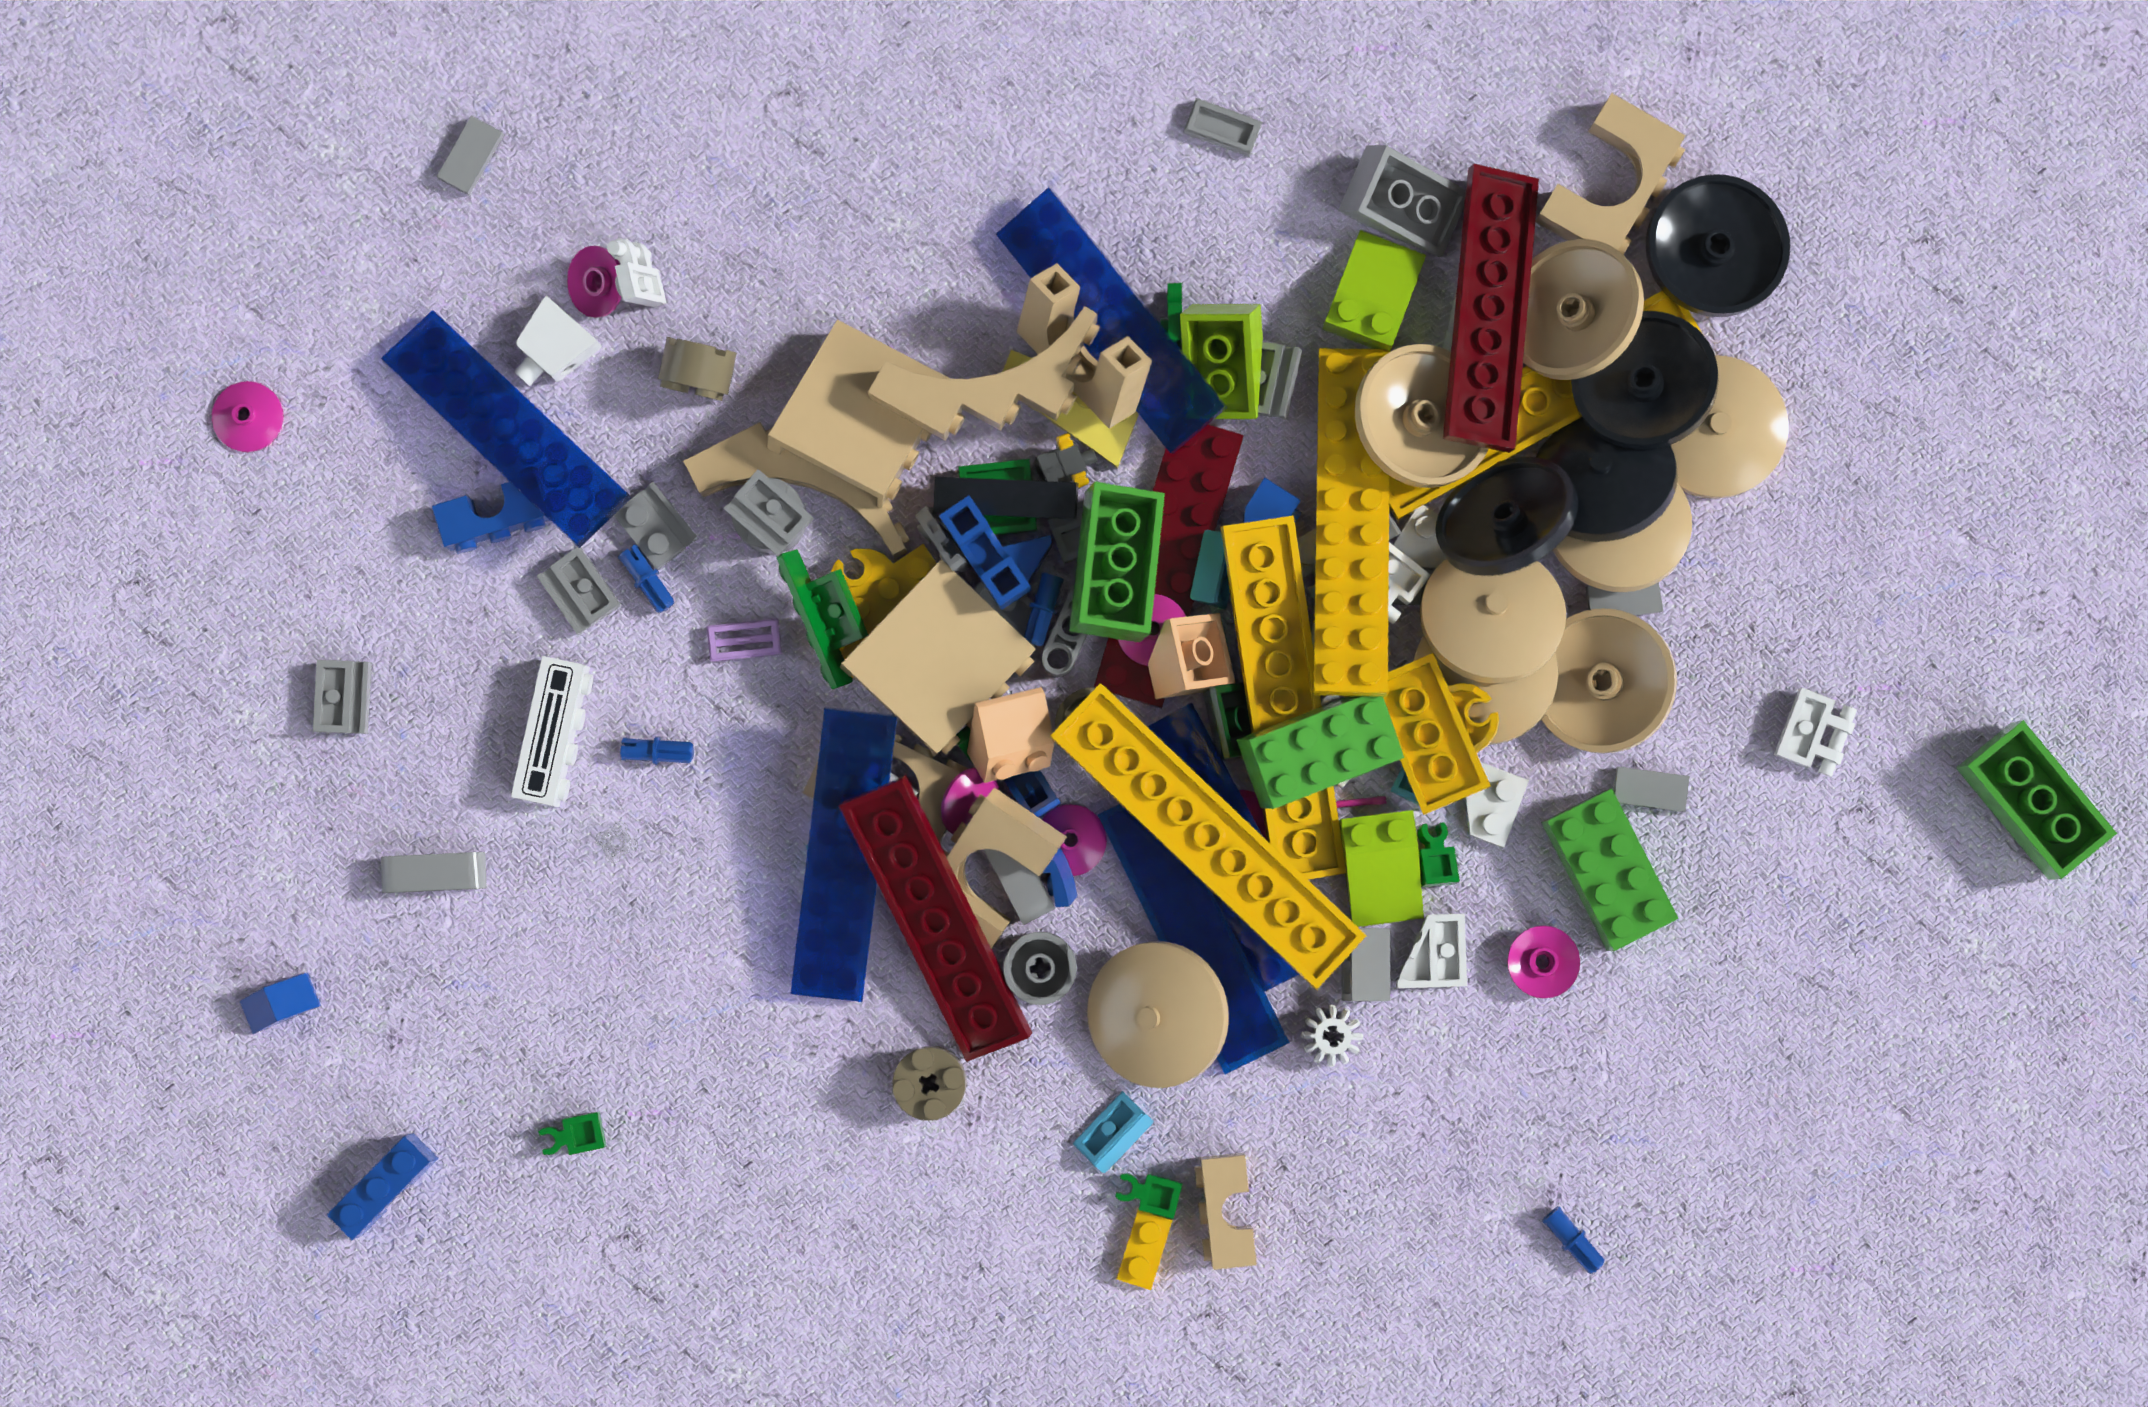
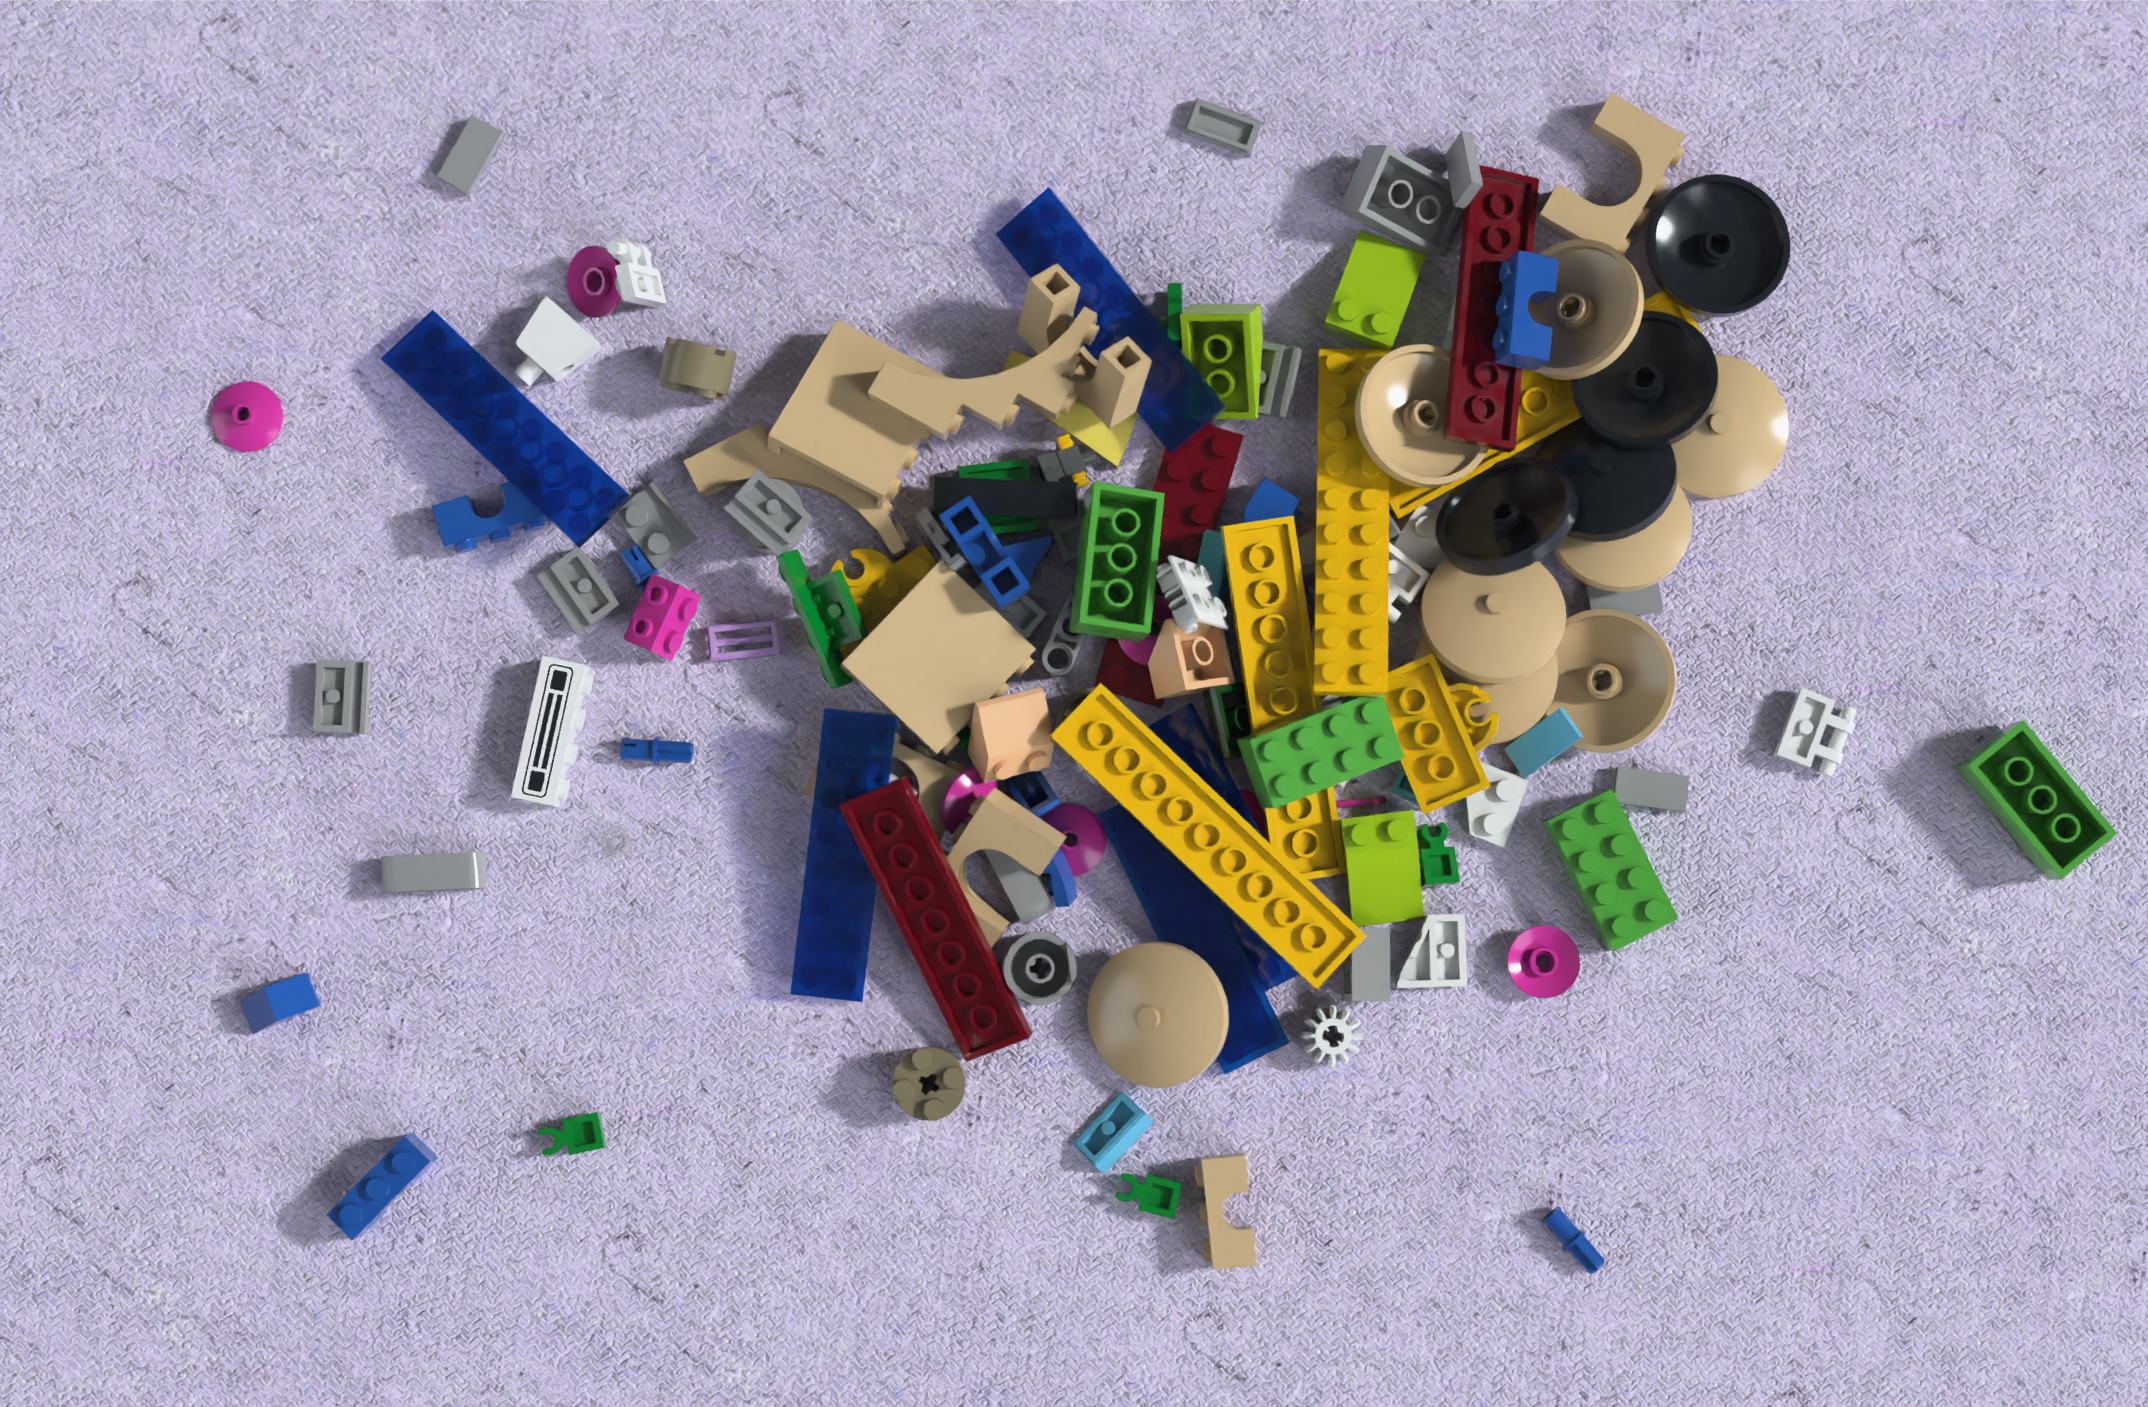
(662, 617): none -> dark pink bracket
(1042, 609): blue axle -> none
(1144, 1249): yellow plate -> none
(1192, 593): none -> white hinge
(1463, 170): none -> light grey tile
(1520, 339): none -> blue arch
(1543, 742): none -> medium azure tile

